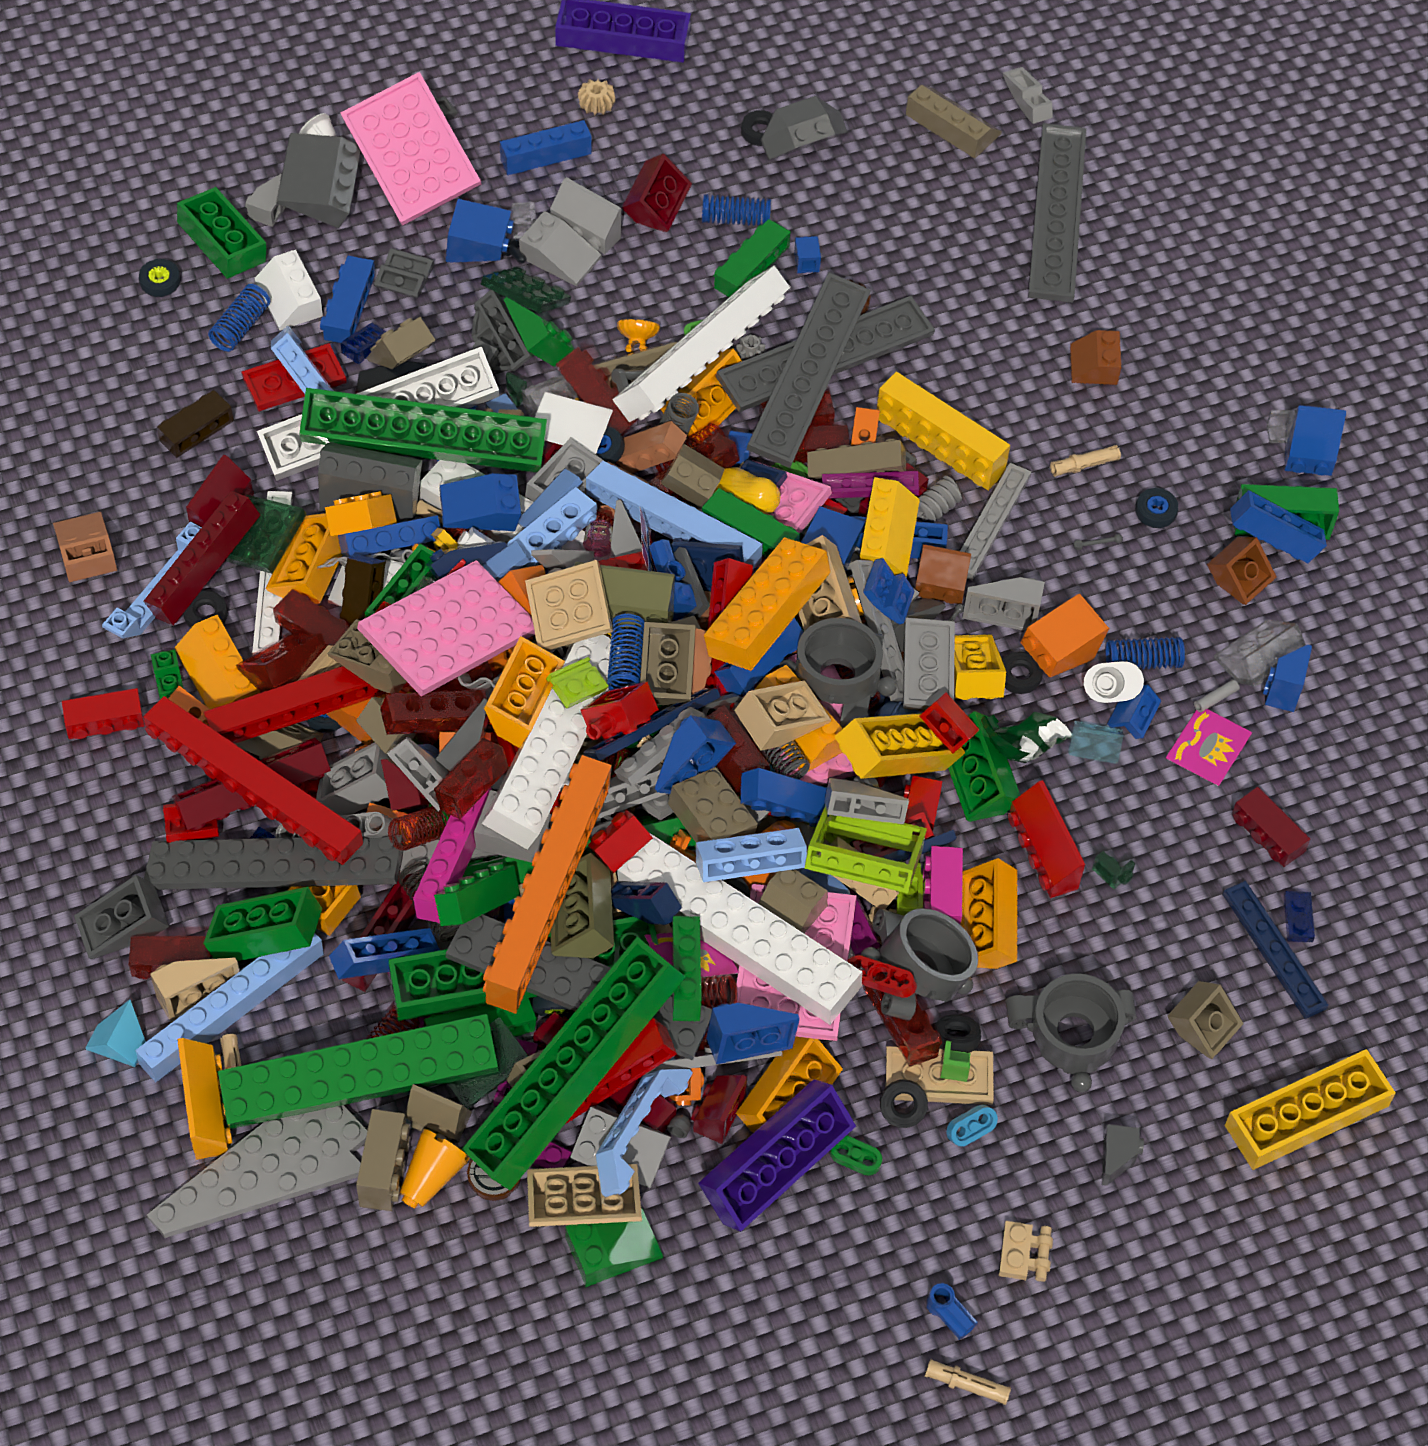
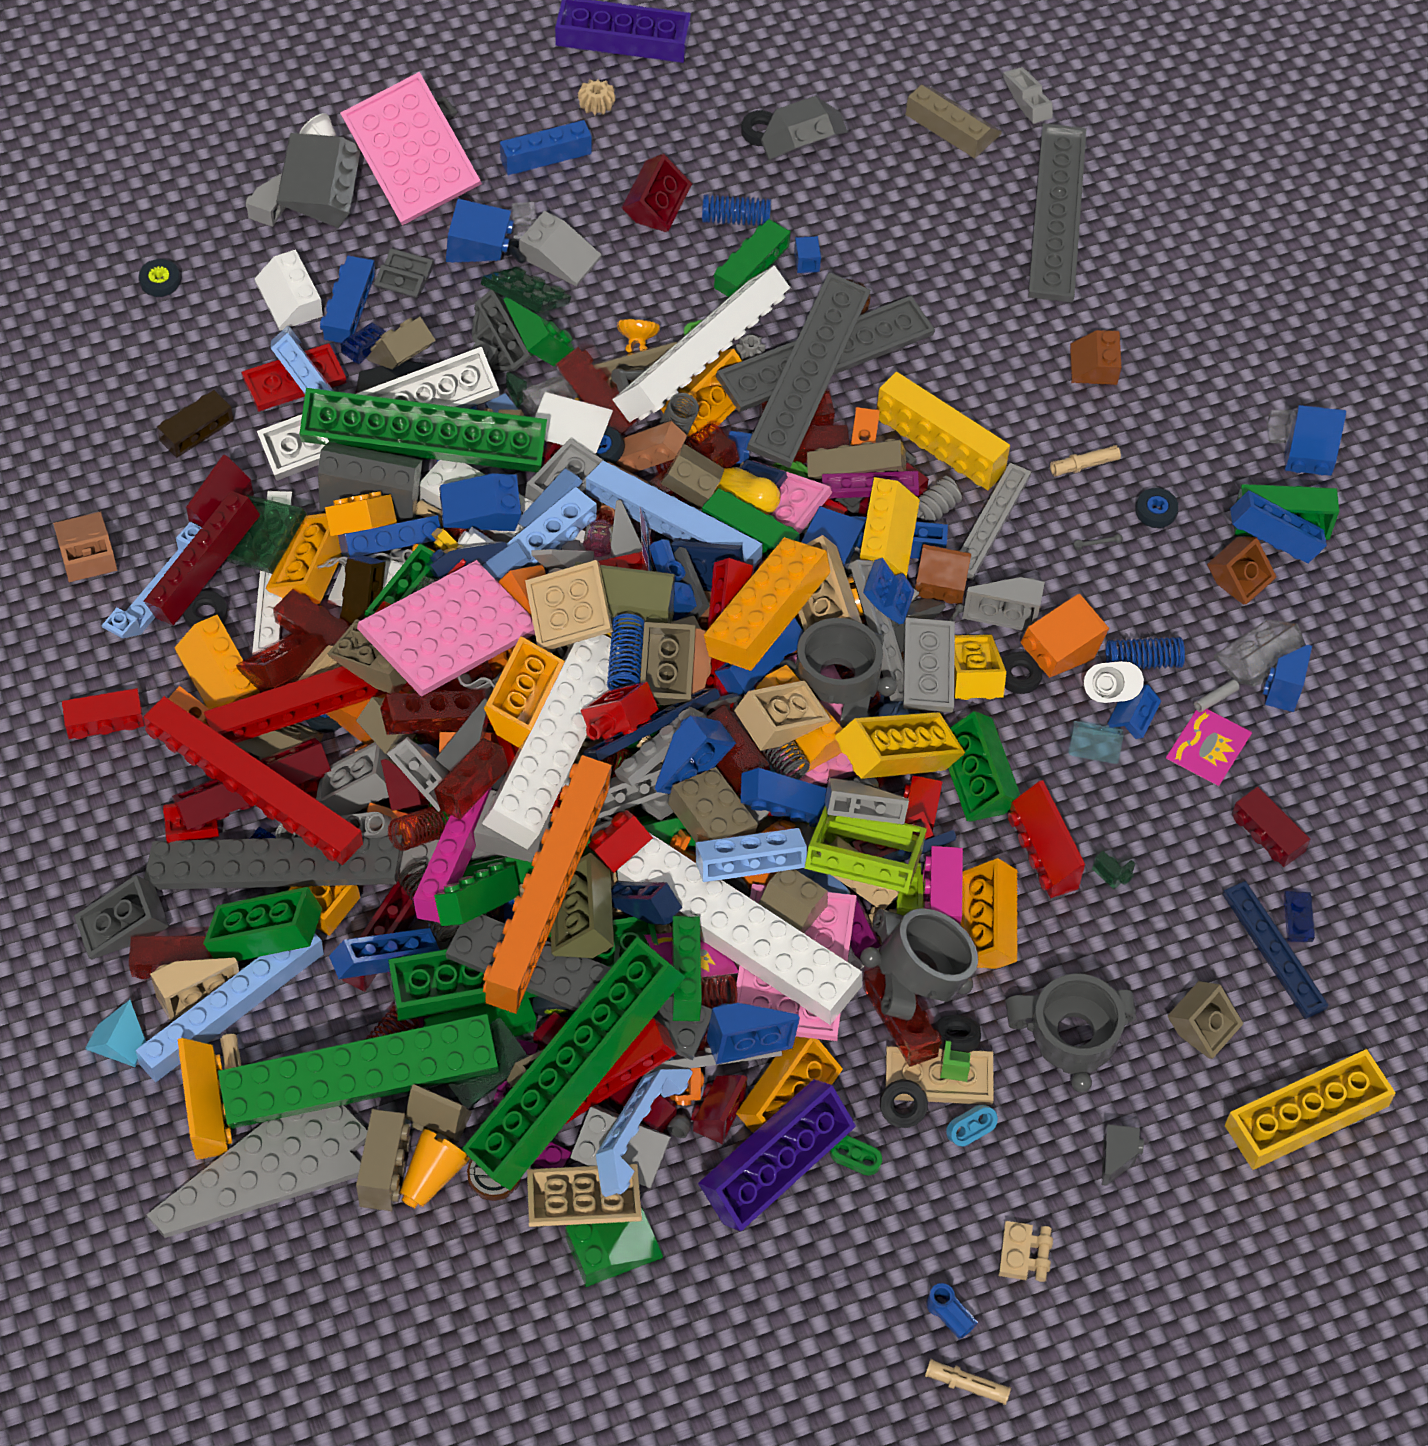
(166, 672): green slope -> none
(221, 232): green brick -> none
(227, 333): blue piece -> none
(577, 682): lime plate -> none
(588, 215): light grey slope -> none
(888, 984): red beam -> none
(949, 723): red brick -> none
(1027, 739): dark green animal -> none

